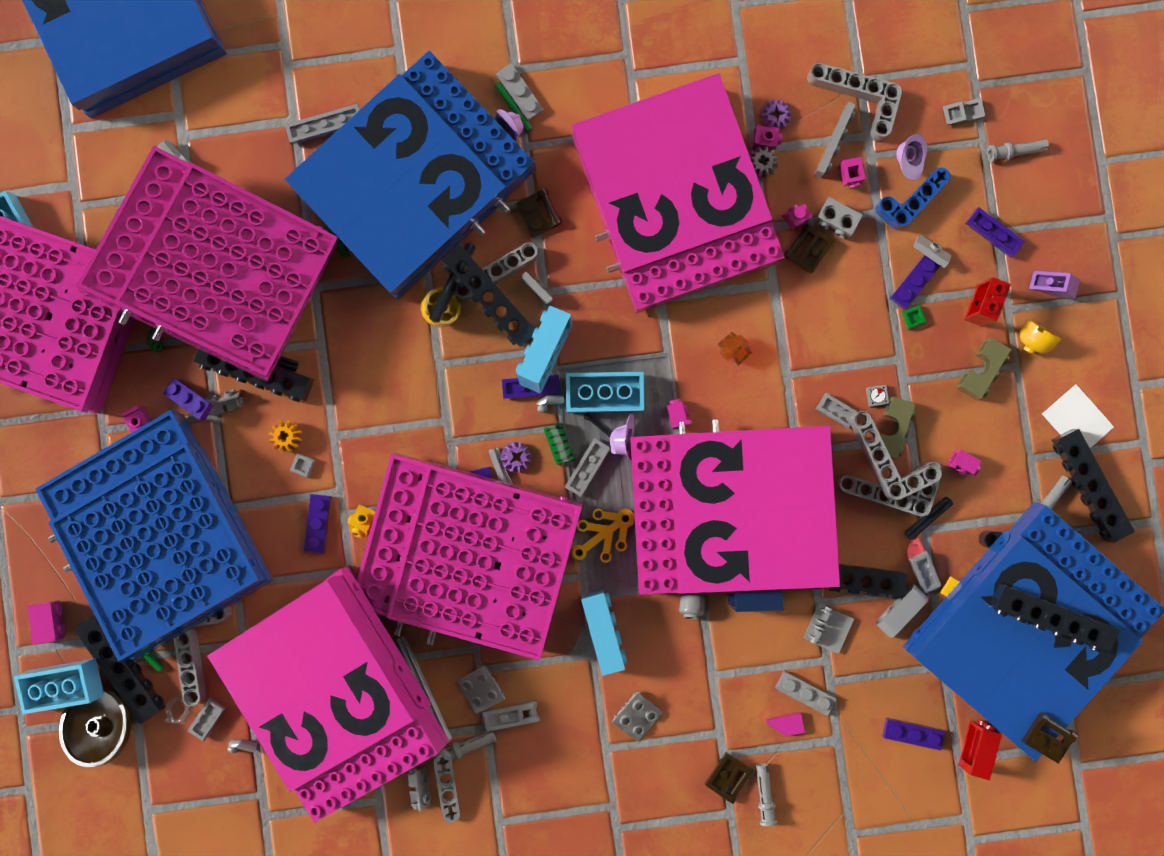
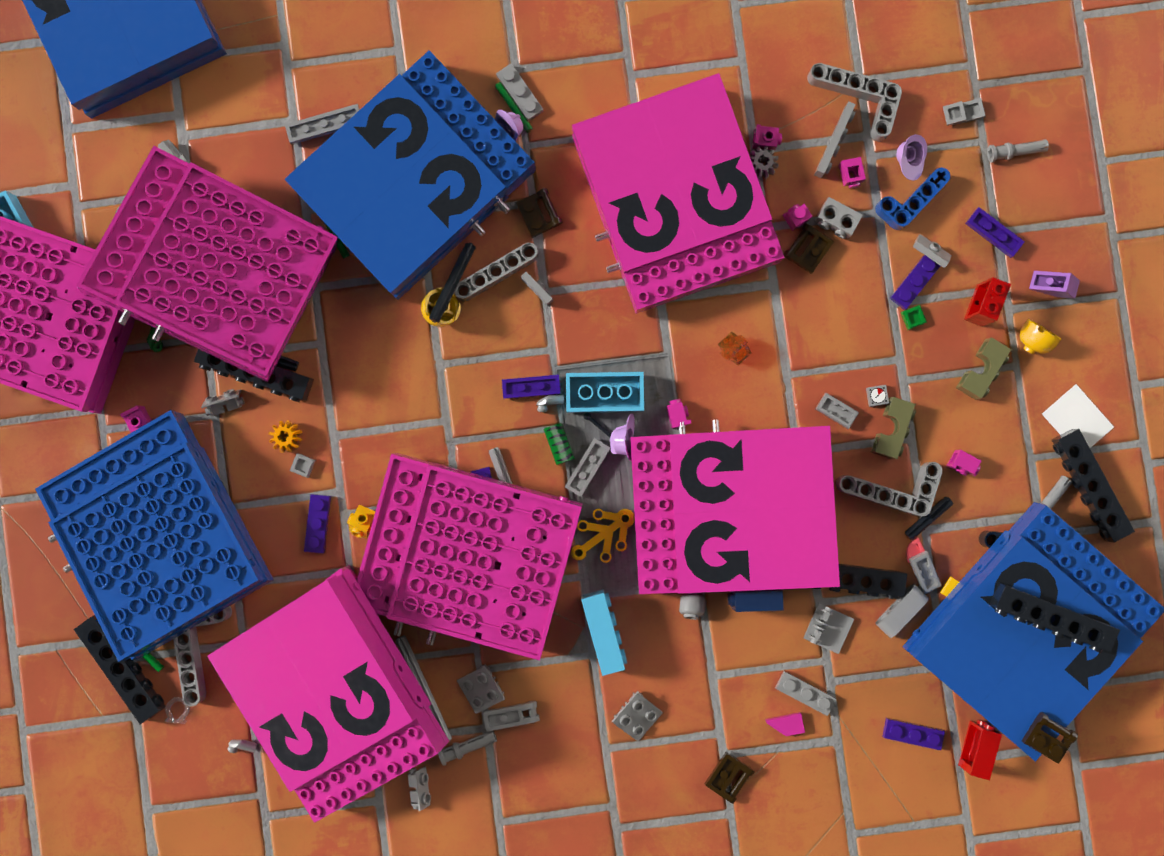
(46, 622): dark pink brick -> none
(59, 686): medium azure brick -> none
(96, 730): dark brown dish -> none
(188, 399): dark purple plate -> none
(207, 719): light grey plate -> none
(446, 786): light grey beam -> none
(458, 255): black brick -> none
(515, 466): medium lavender gear -> none
(545, 349): medium azure brick -> none
(766, 804): light grey pin -> none
(771, 121): medium lavender gear -> none
(886, 462): light grey beam -> none

